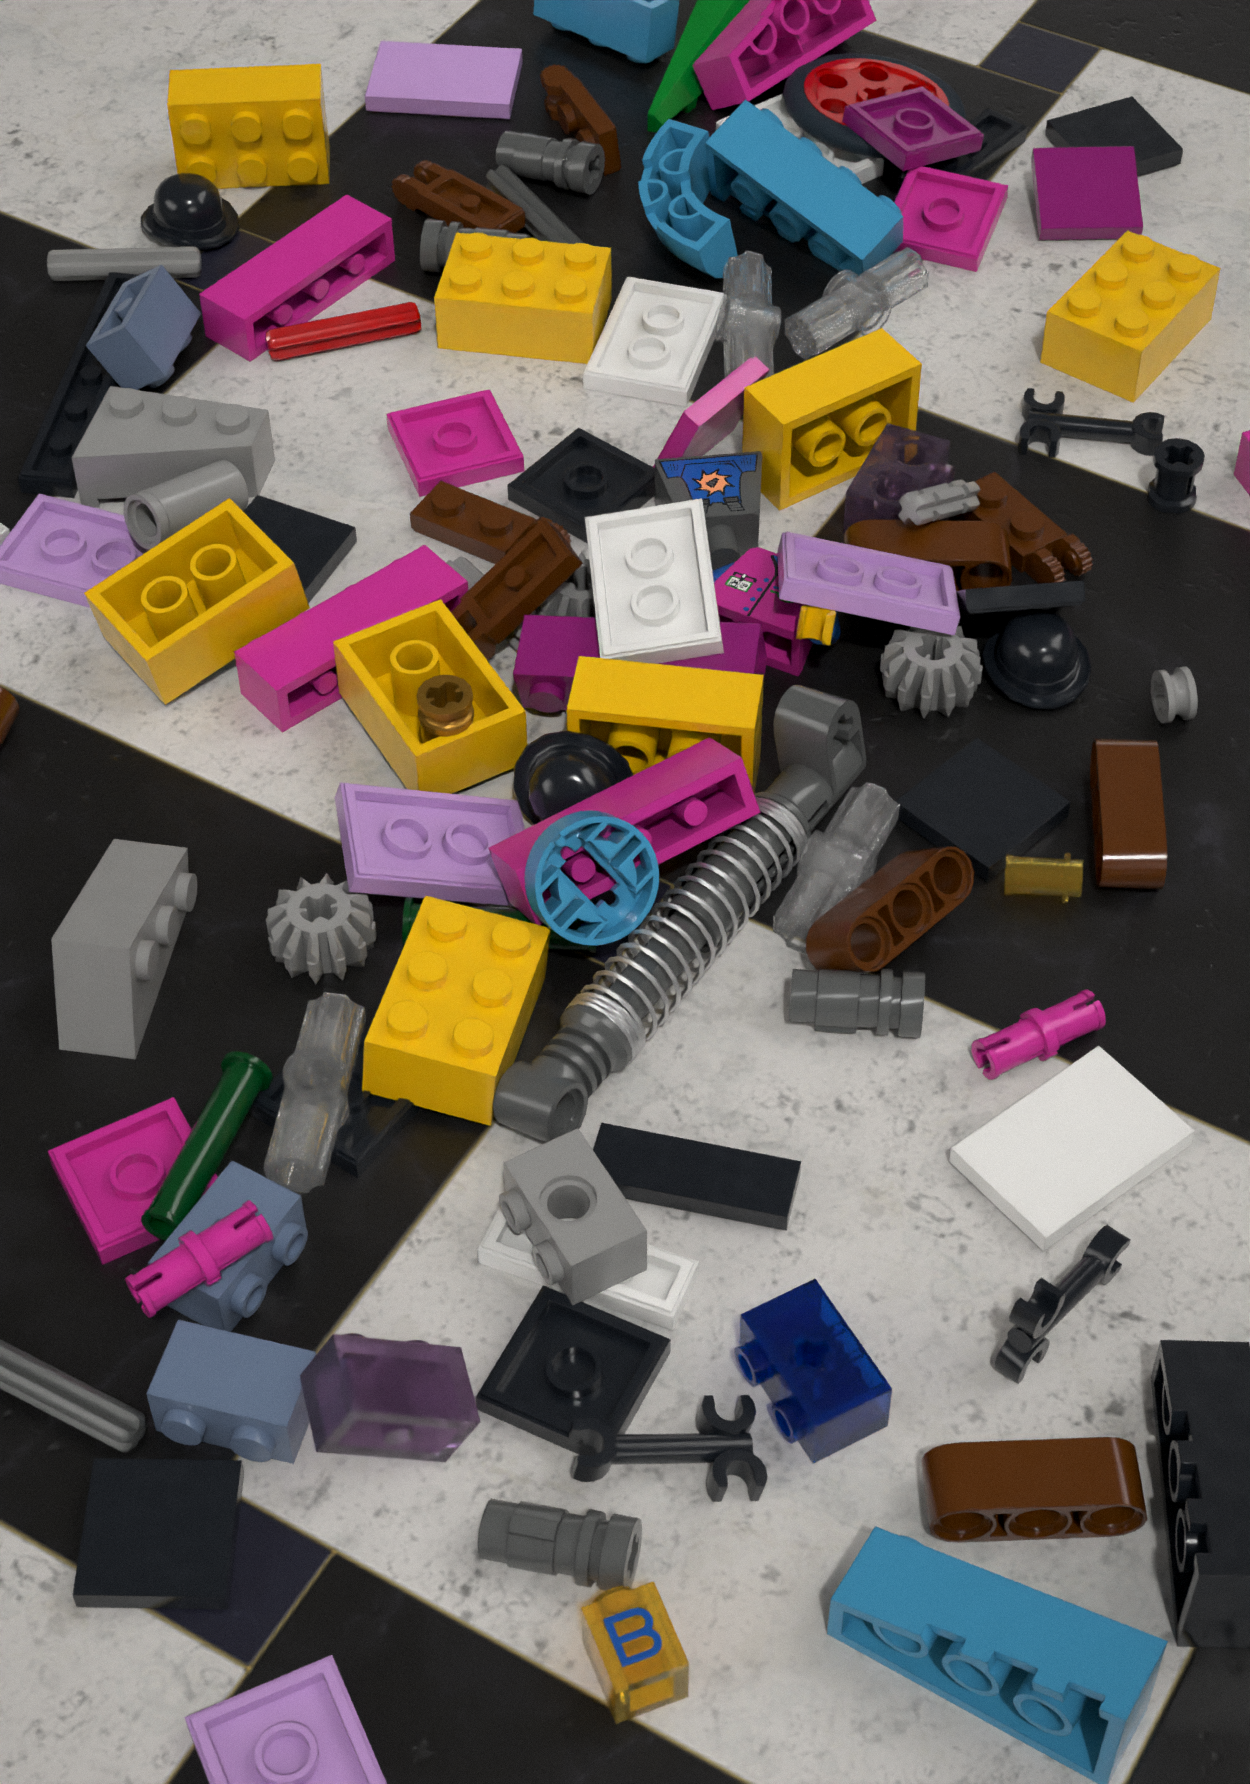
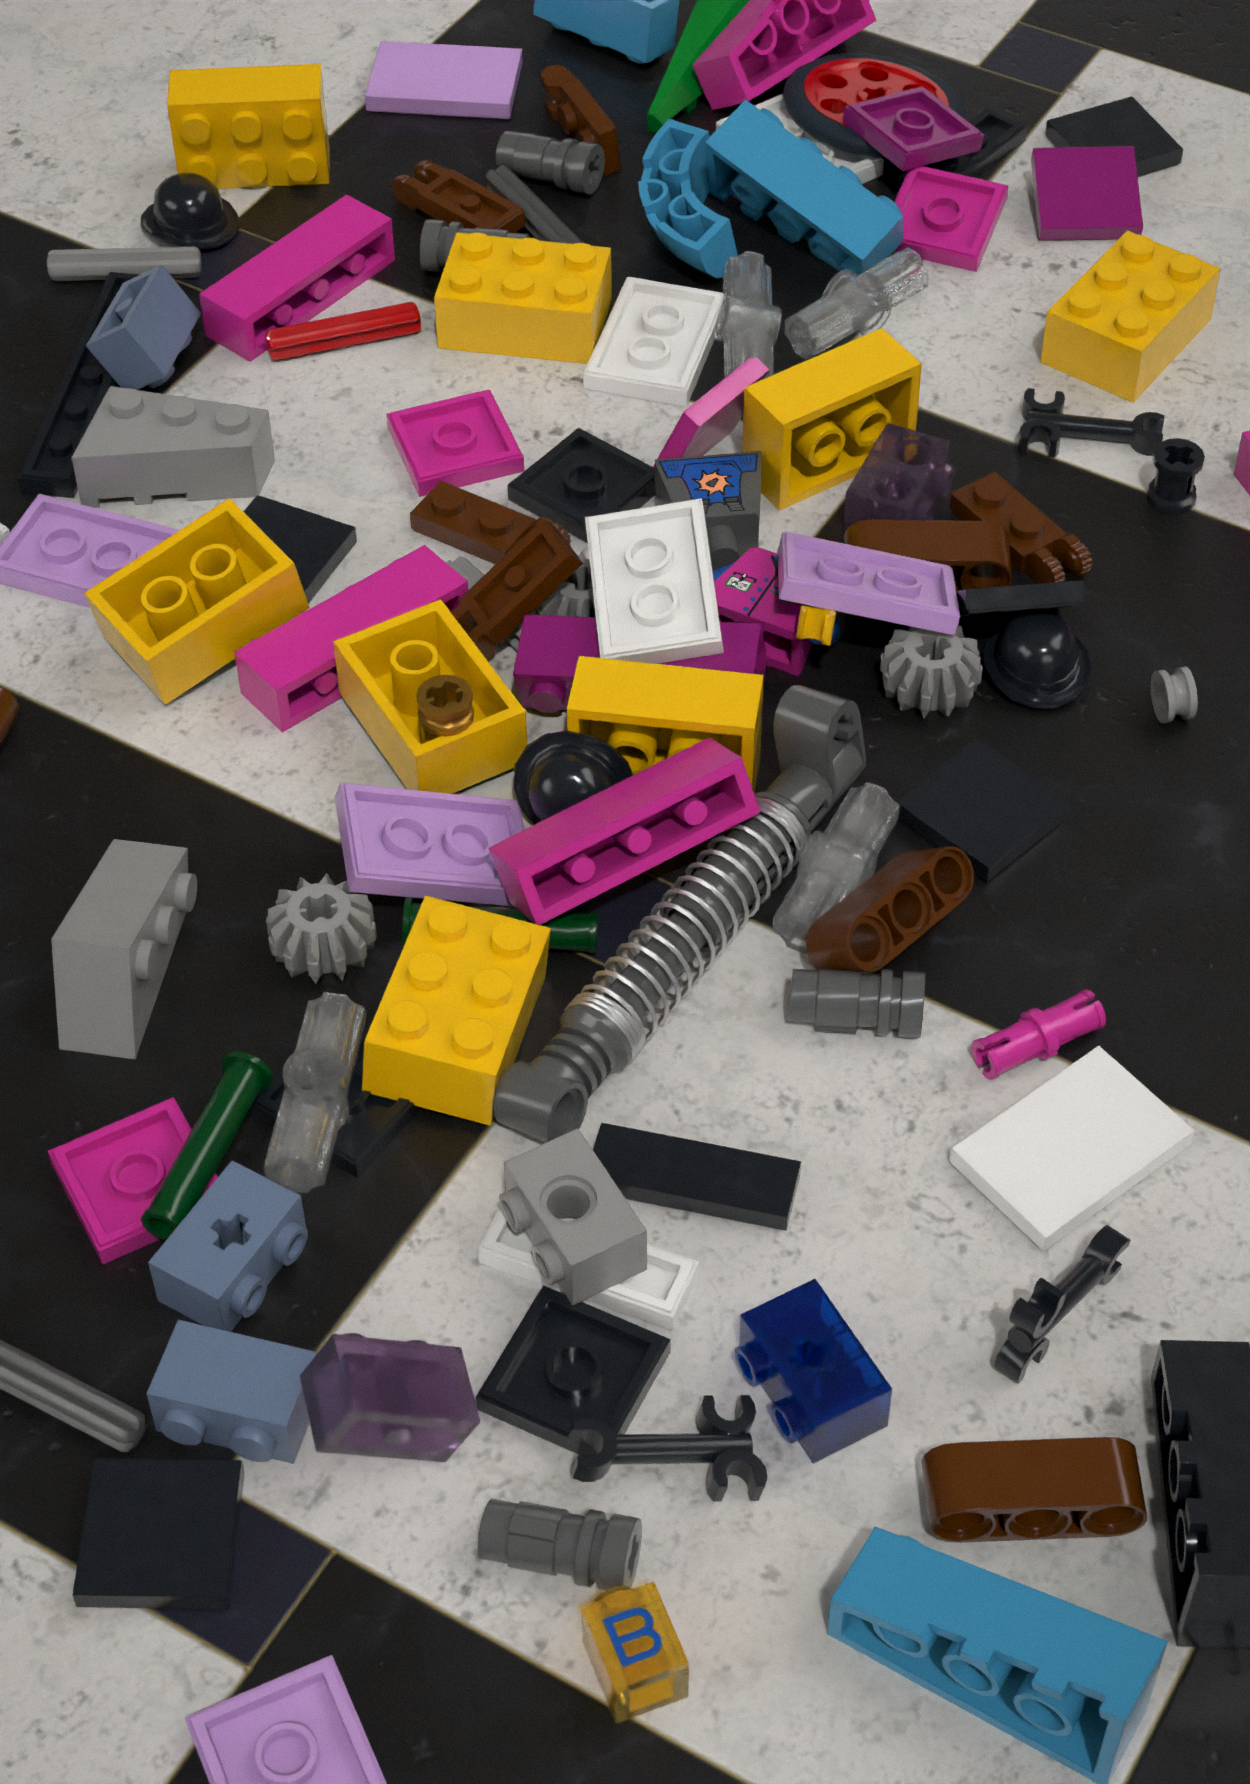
(172, 505): light grey pin -> none
(199, 1258): dark pink pin -> none
(633, 890): dark azure piece -> none
(939, 502): light grey axle -> none
(1044, 876): clear yellow pin -> none
(1128, 814): reddish brown beam -> none

